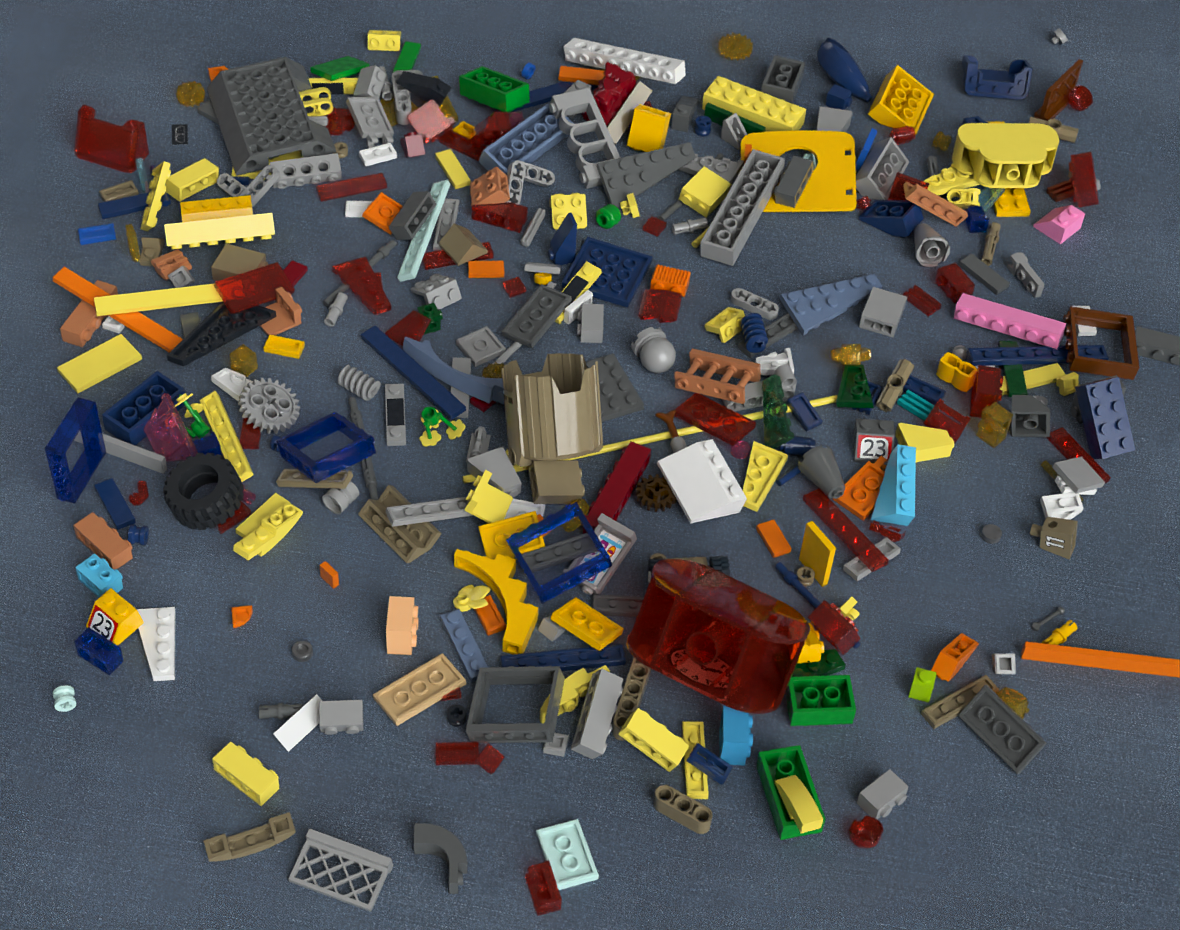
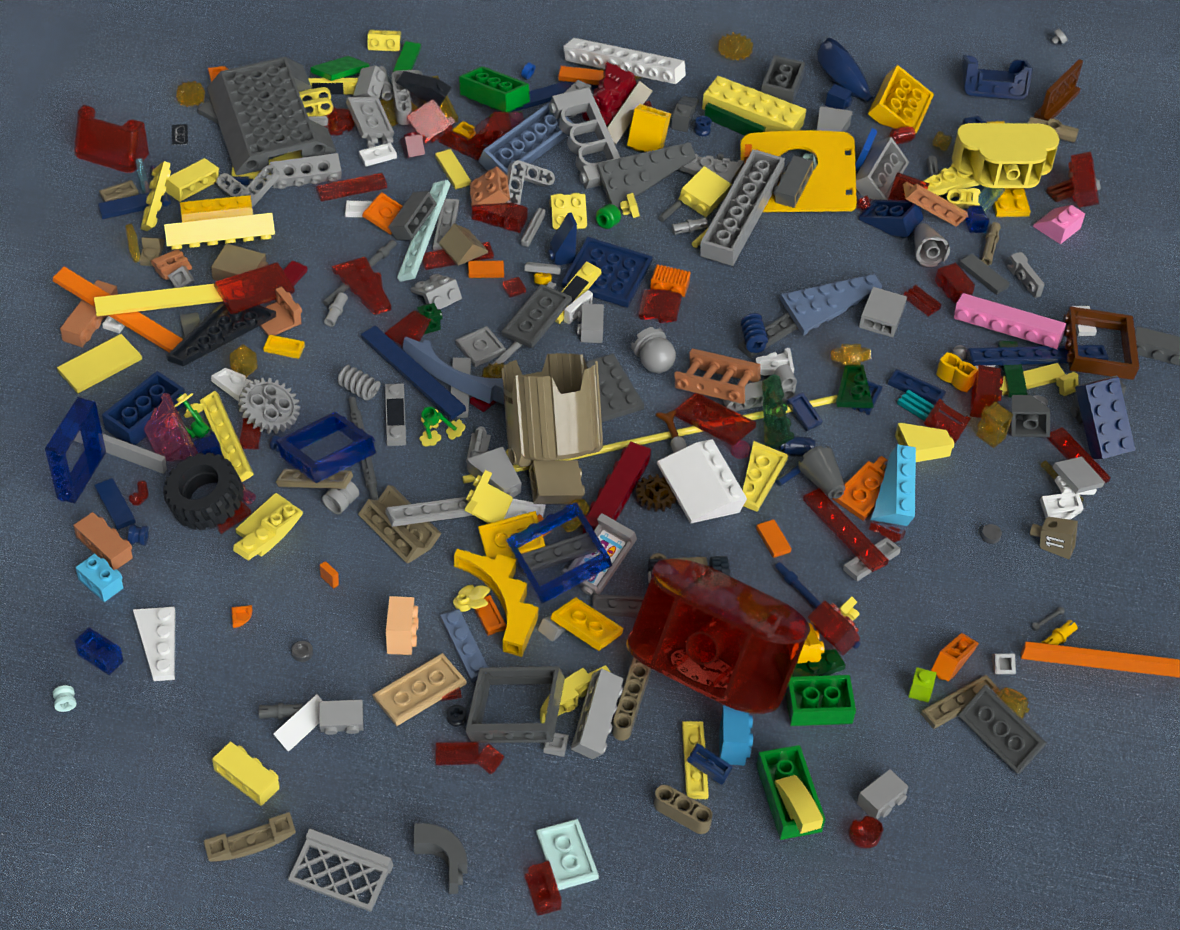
(96, 234): blue tile -> none
(114, 617): yellow slope -> none
(341, 149): dark tan bush -> none
(569, 658): dark blue tile -> none
(654, 226): clear red tile -> none
(654, 739): light yellow brick -> none
(726, 323): light yellow bracket -> none
(733, 131): light grey slope -> none
(750, 297): light grey beam -> none
(806, 571): dark tan bush -> none
(817, 553): yellow tile -> none
(872, 439): slope -> none
(891, 393): dark tan piece -> none
(1080, 98): clear red hair -> none

